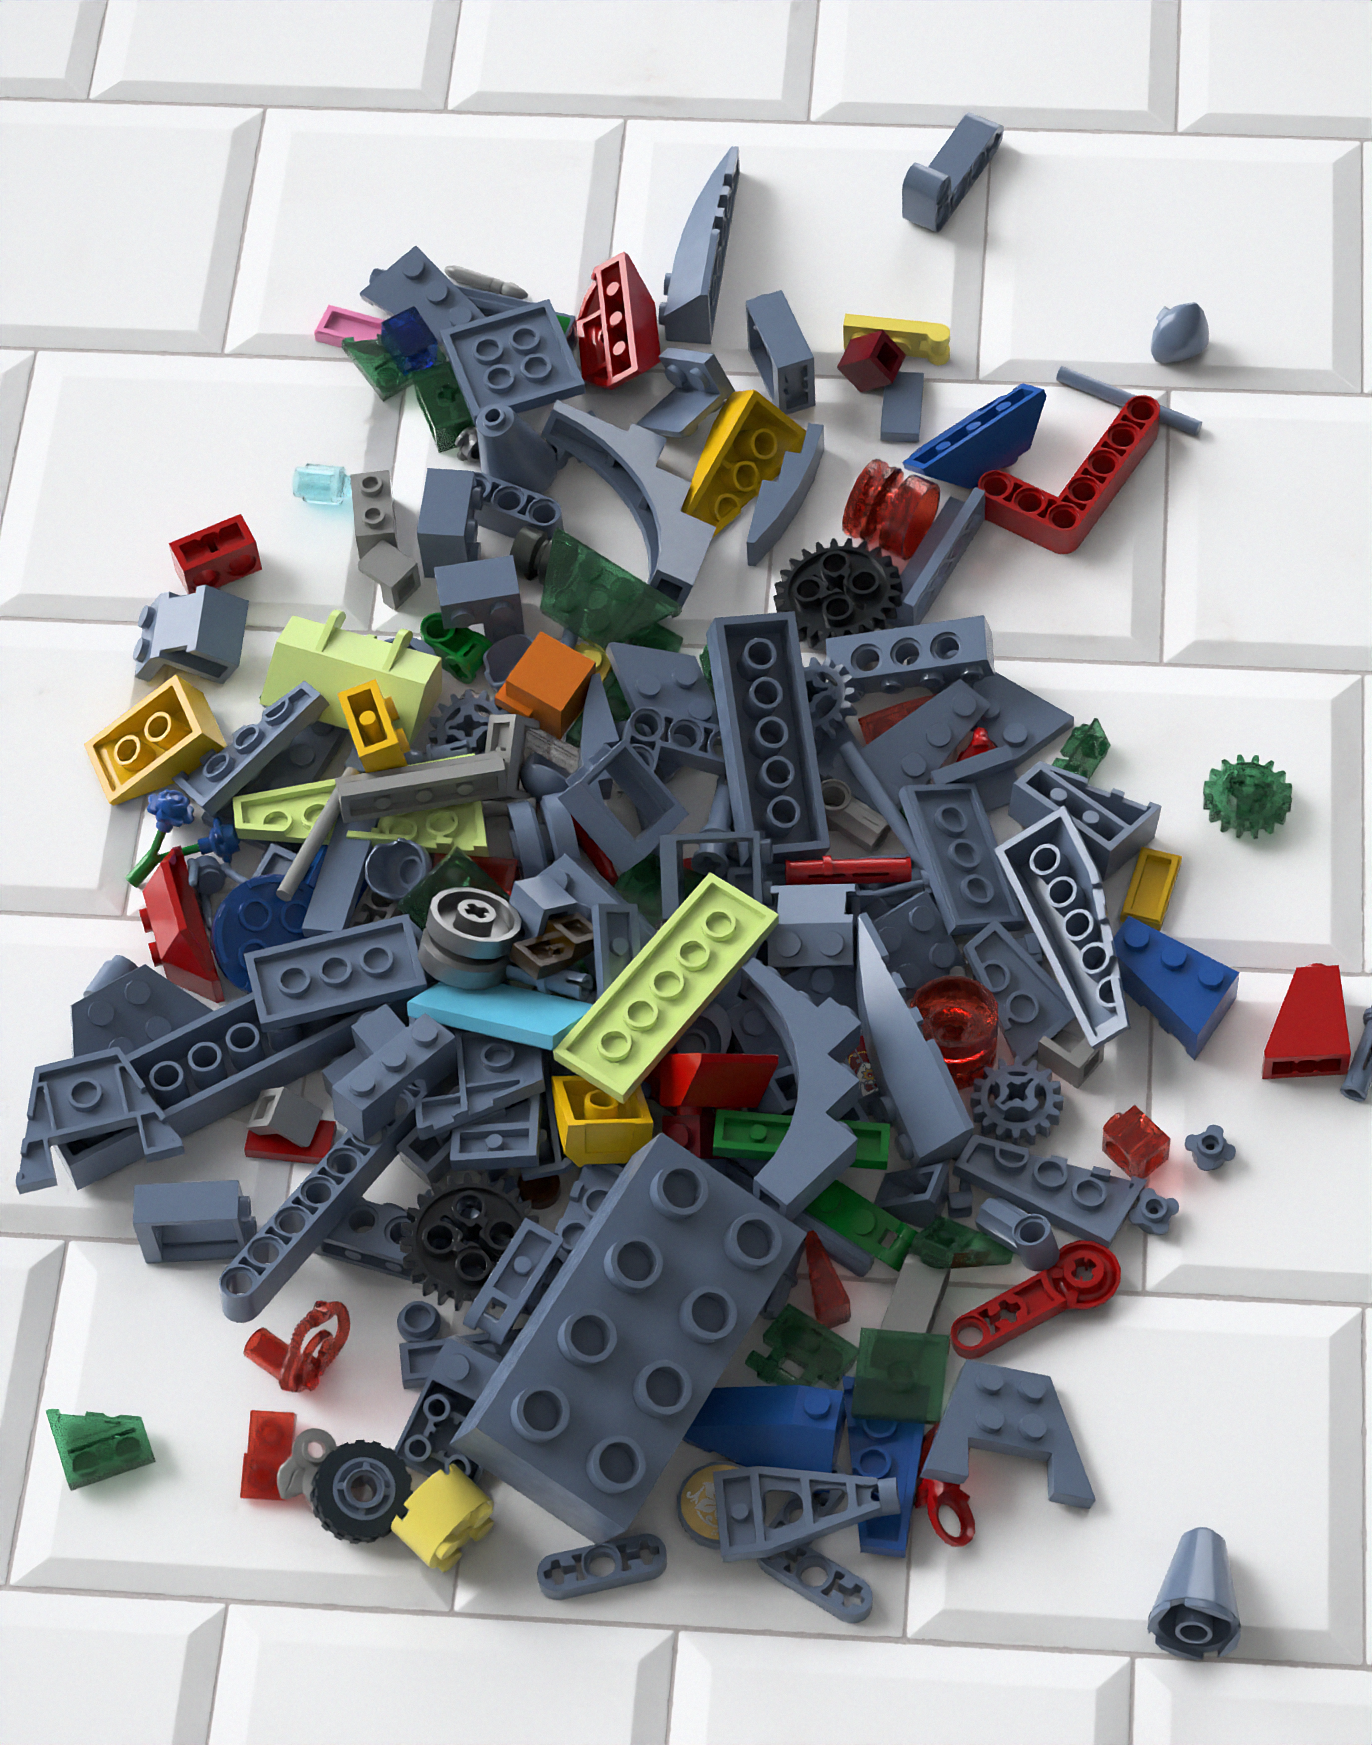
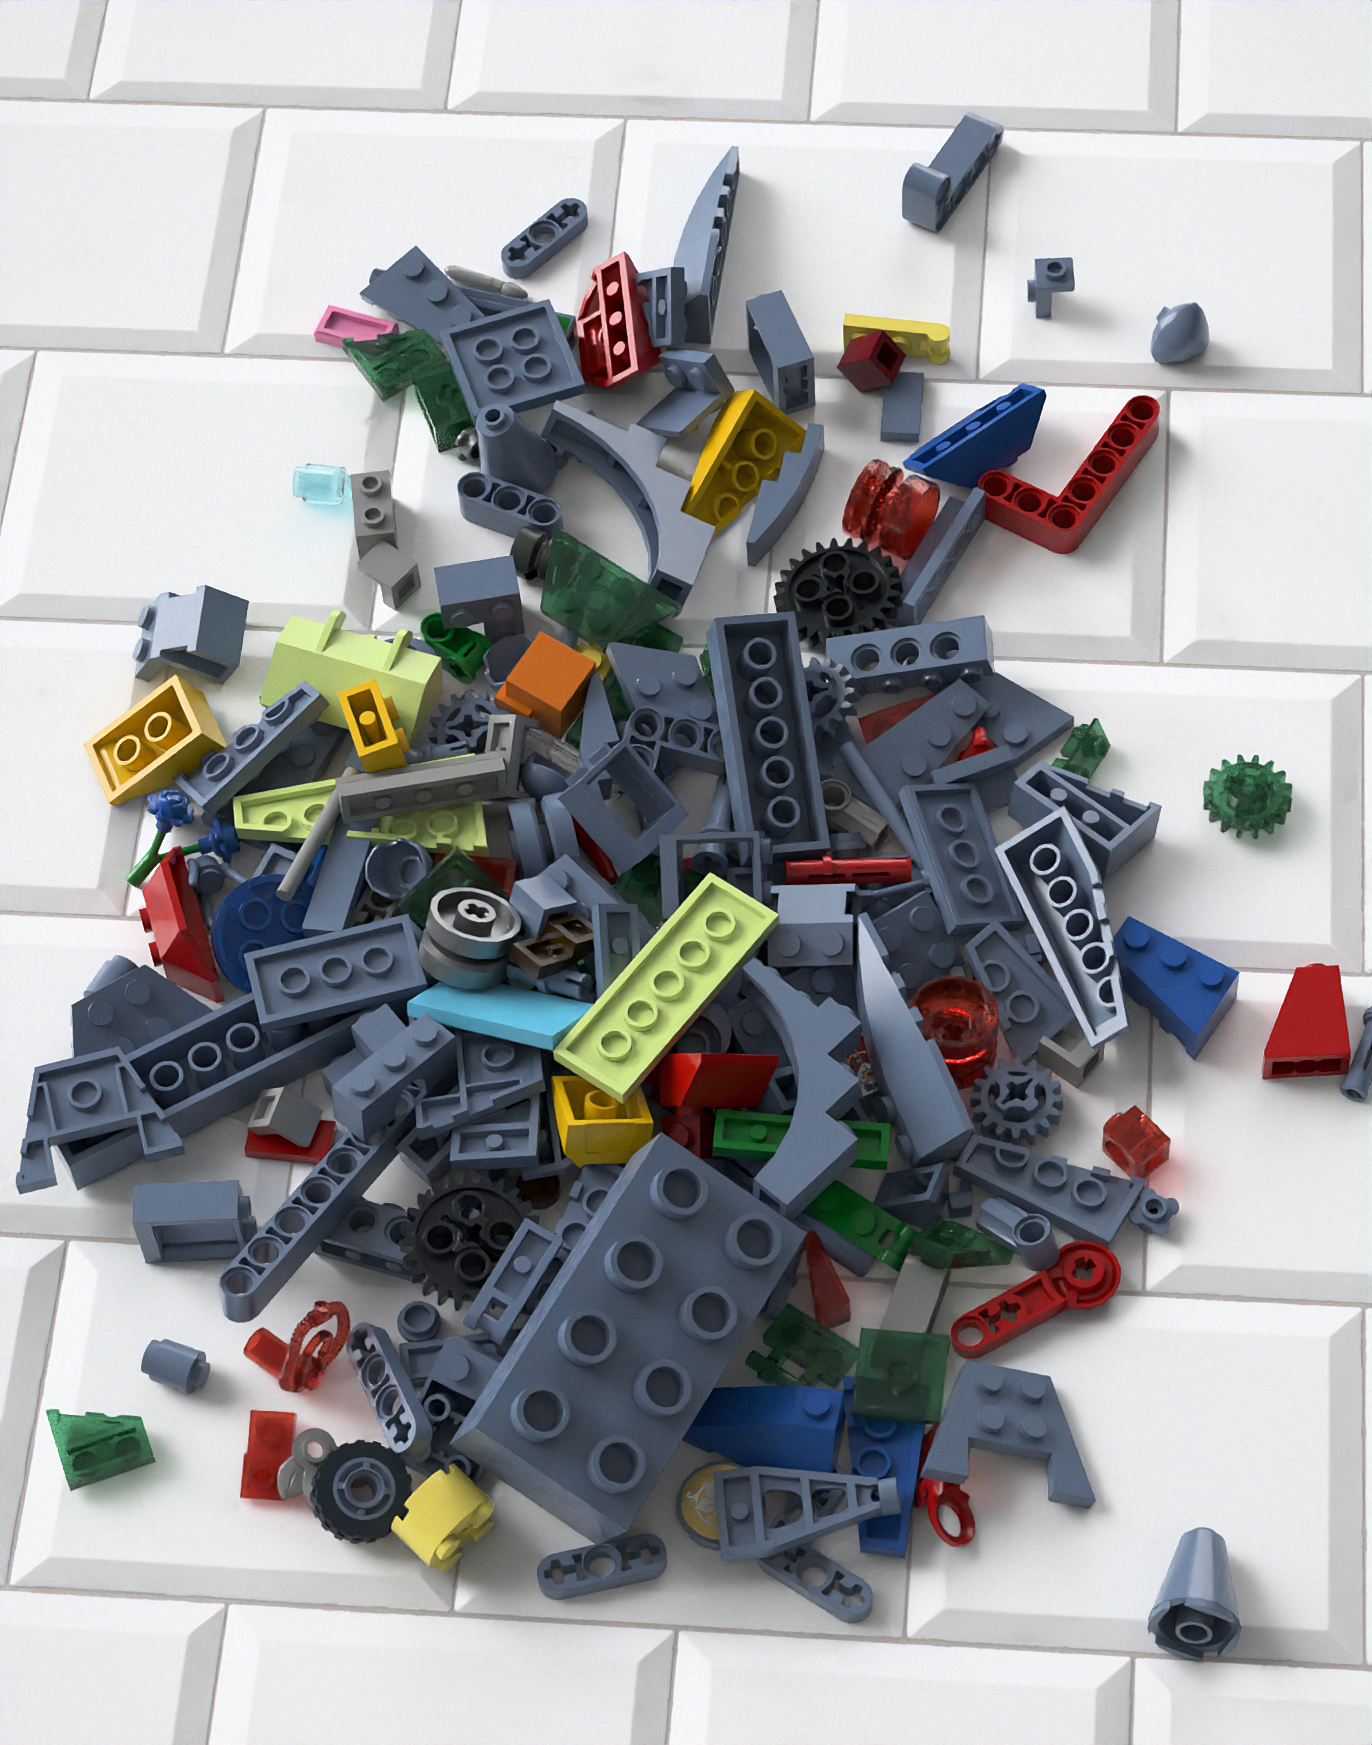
(175, 1365): none -> sand blue brick
(216, 555): red brick -> none
(395, 1382): none -> sand blue beam
(409, 341): clear blue brick -> none
(447, 520): sand blue brick -> none
(541, 252): none -> sand blue beam
(666, 305): none -> sand blue wing
(846, 845): none -> sand blue plate
(1049, 277): none -> sand blue bracket
(1121, 397): sand blue bar -> none
(1151, 887): yellow tile -> none
(1210, 1159): sand blue plate -> none

